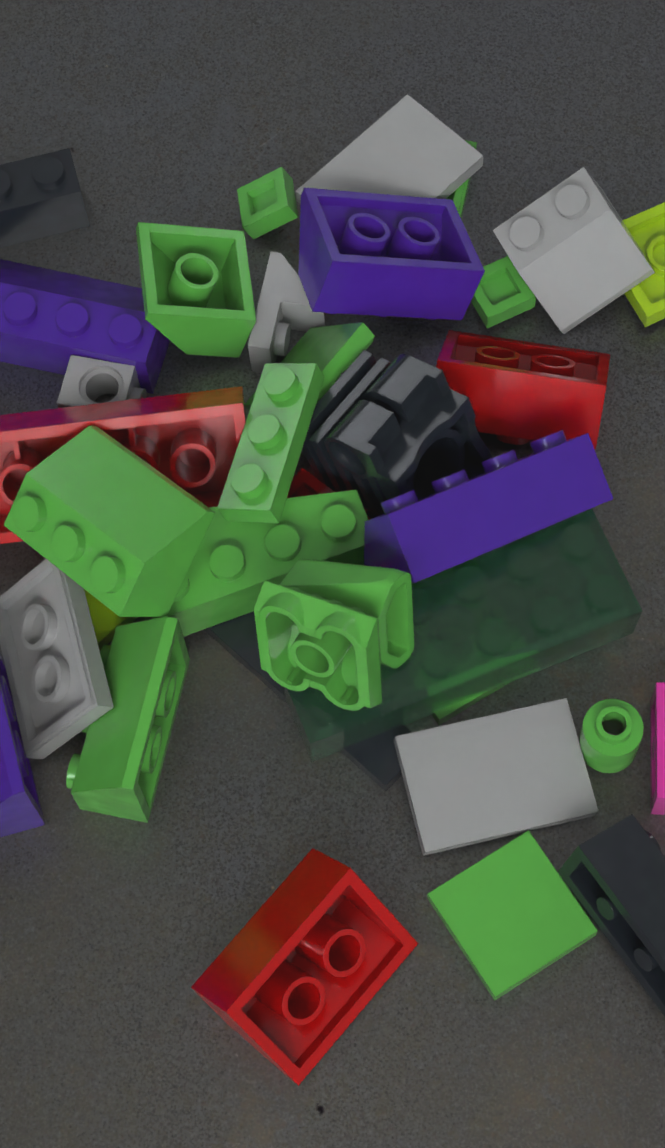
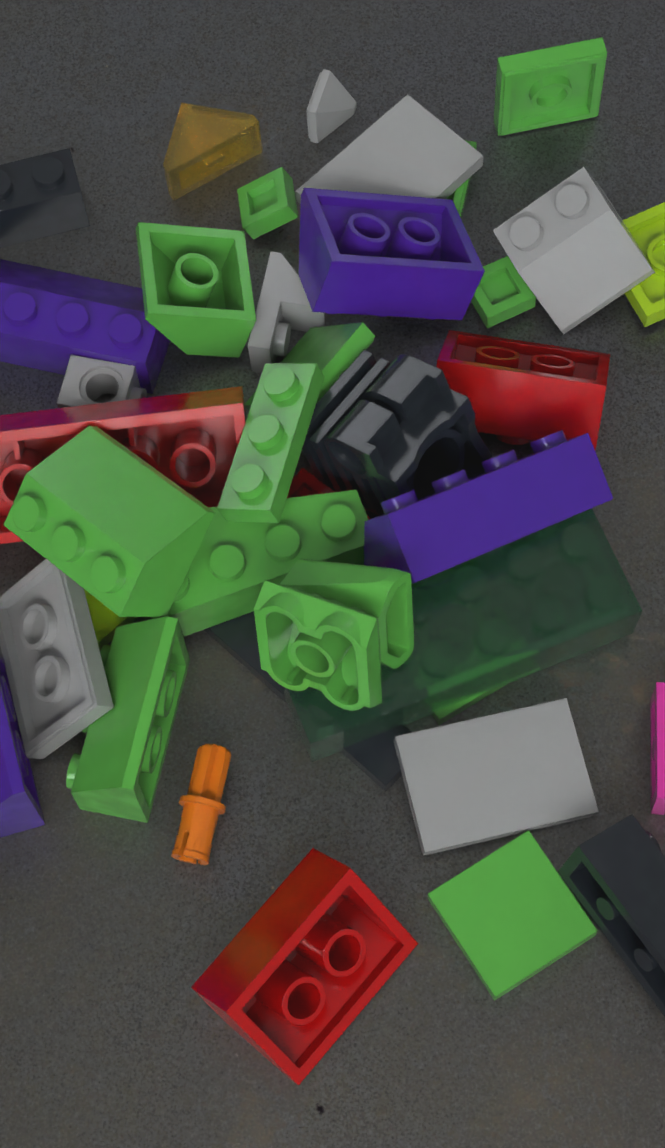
(202, 805): none -> orange axle
(208, 145): none -> clear yellow slope
(328, 106): none -> light grey slope
(549, 86): none -> bright green tile
(606, 751): bright green brick -> none

